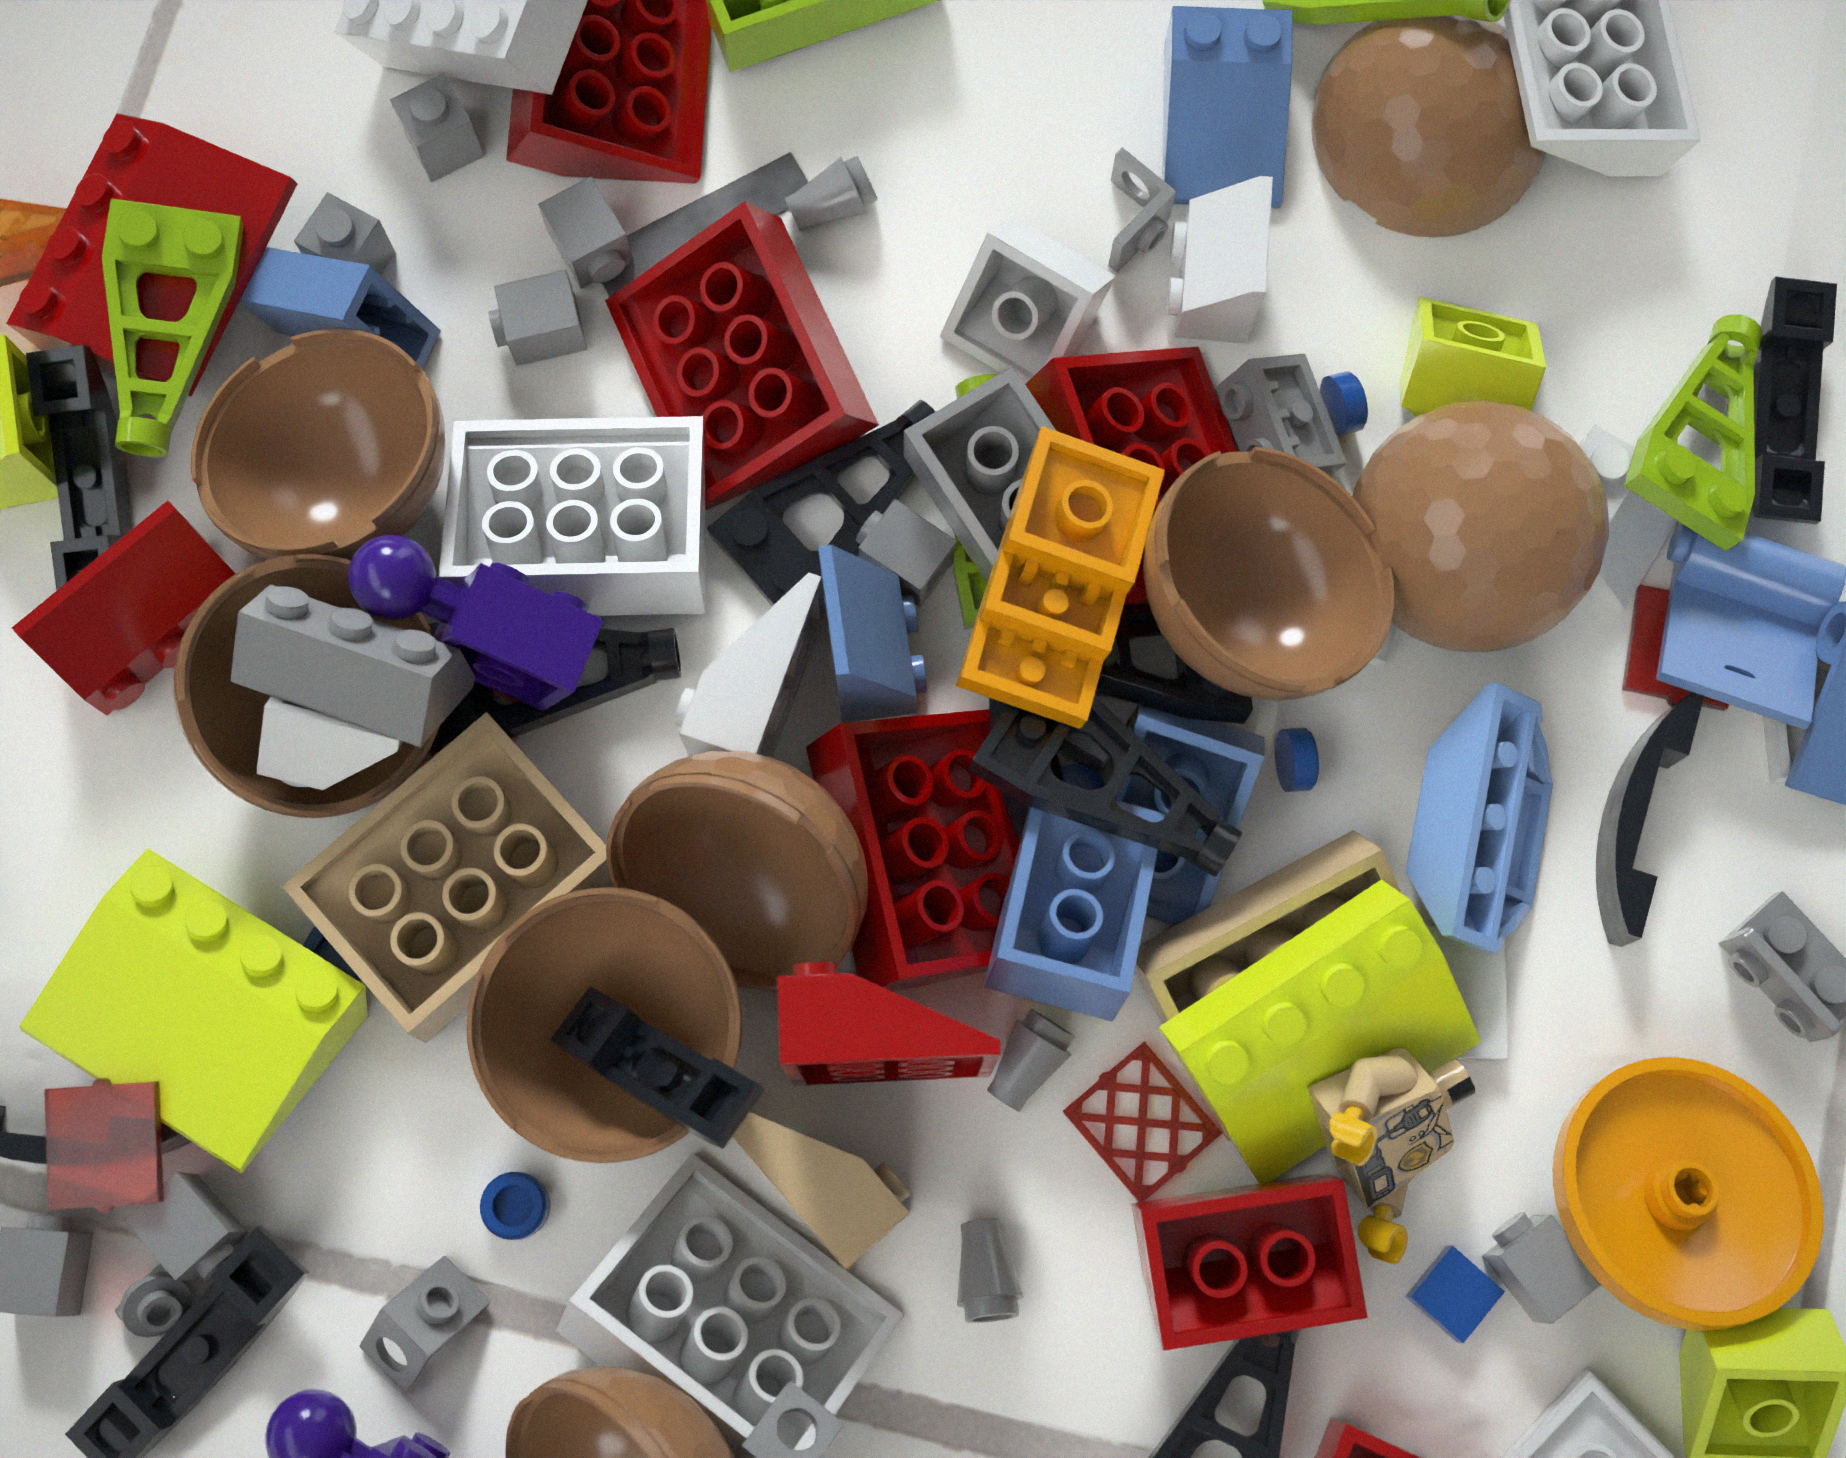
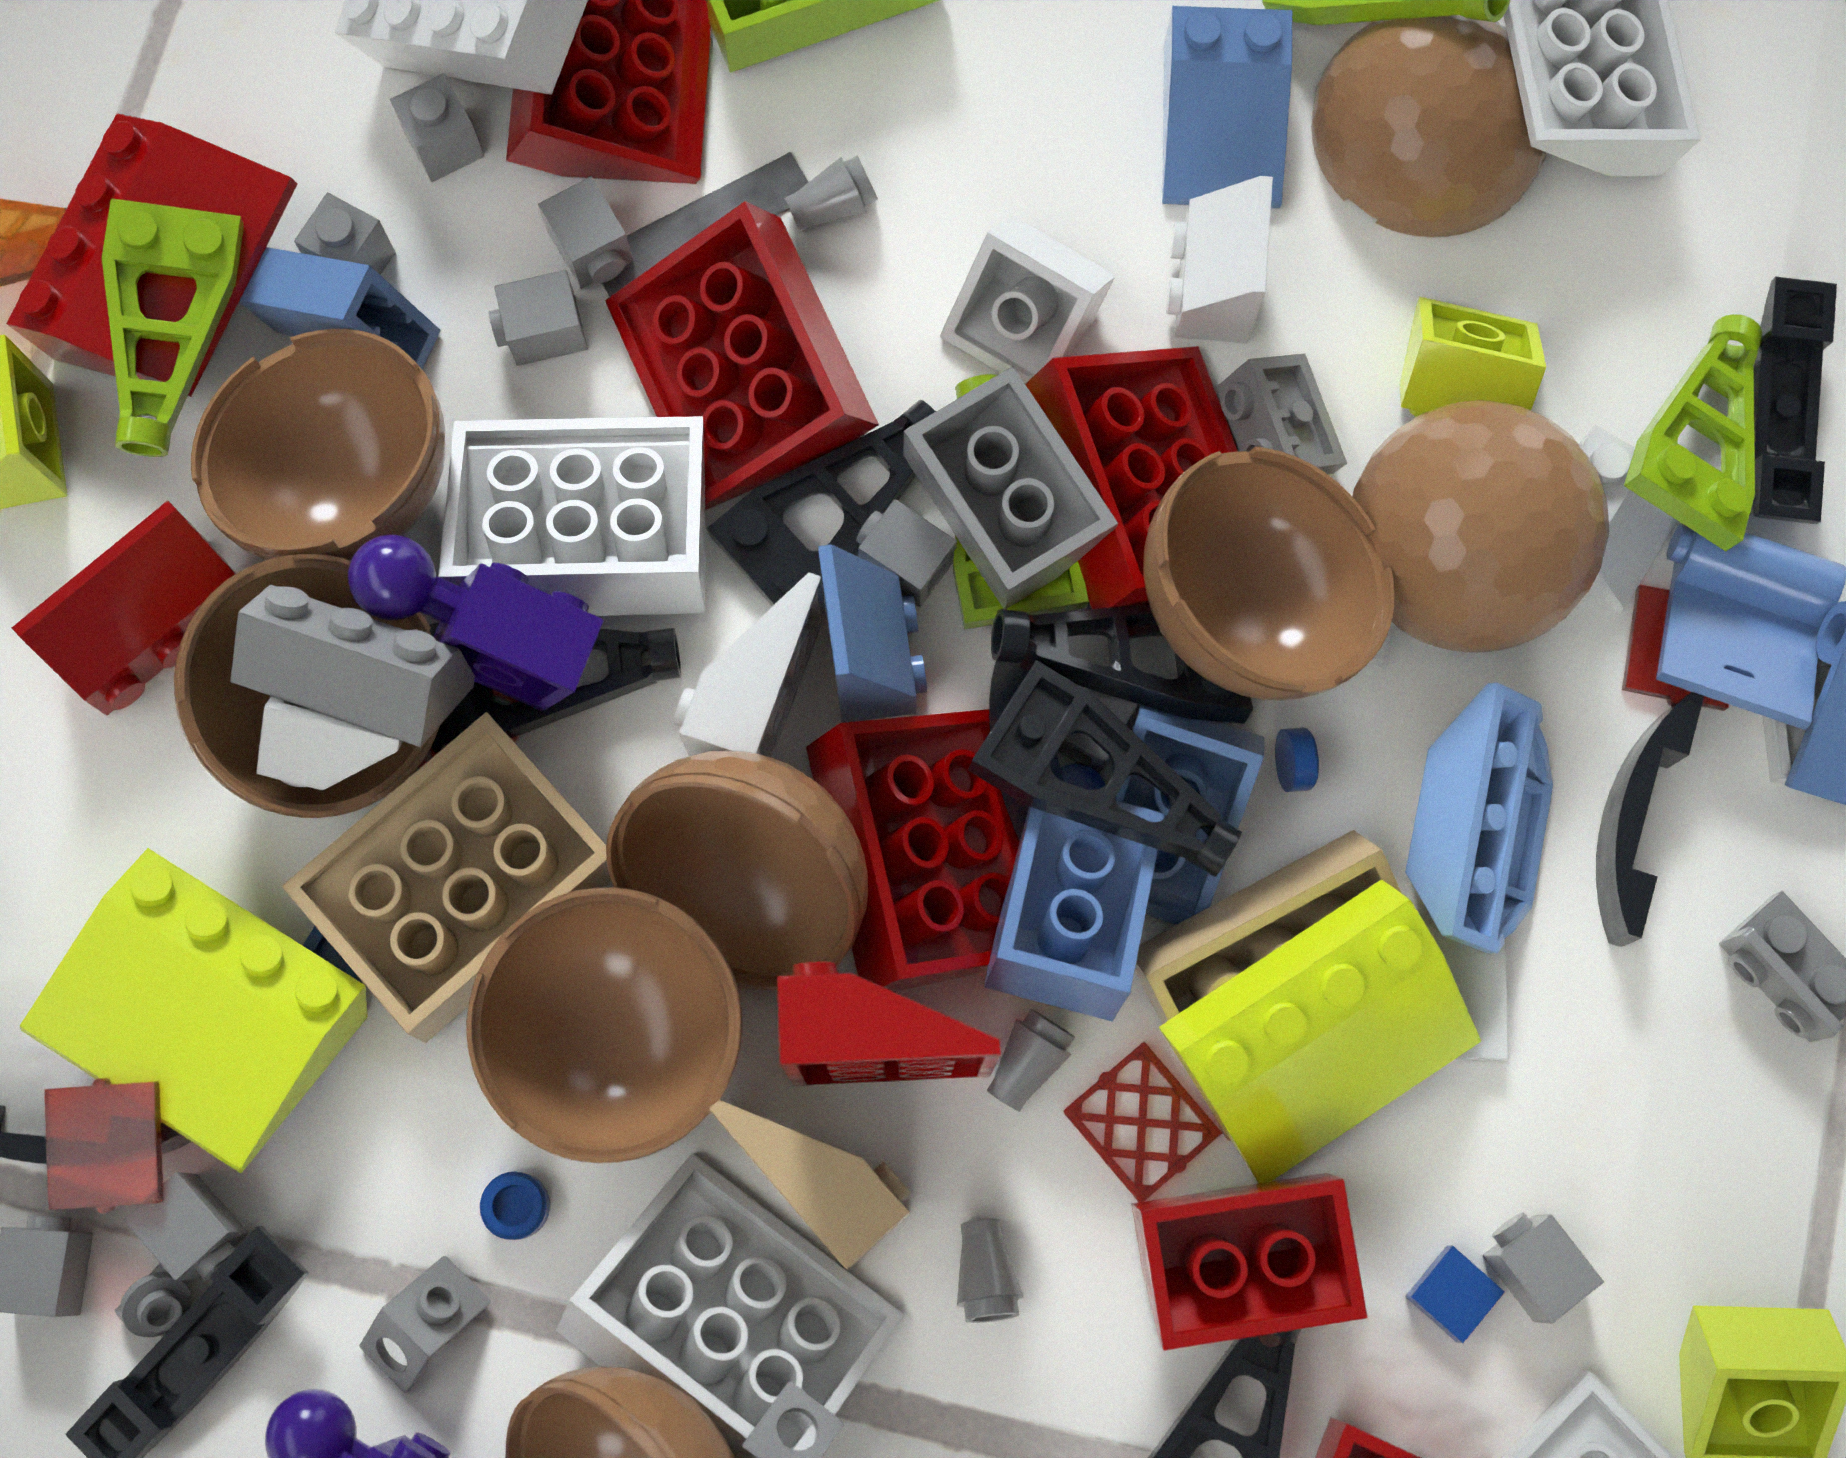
(87, 465): black slope -> none
(657, 1069): black slope -> none
(1061, 578): light orange slope -> none
(1150, 223): light grey bracket -> none
(1345, 402): blue tile -> none
(1383, 1129): torso -> none
(1688, 1194): light orange dish -> none

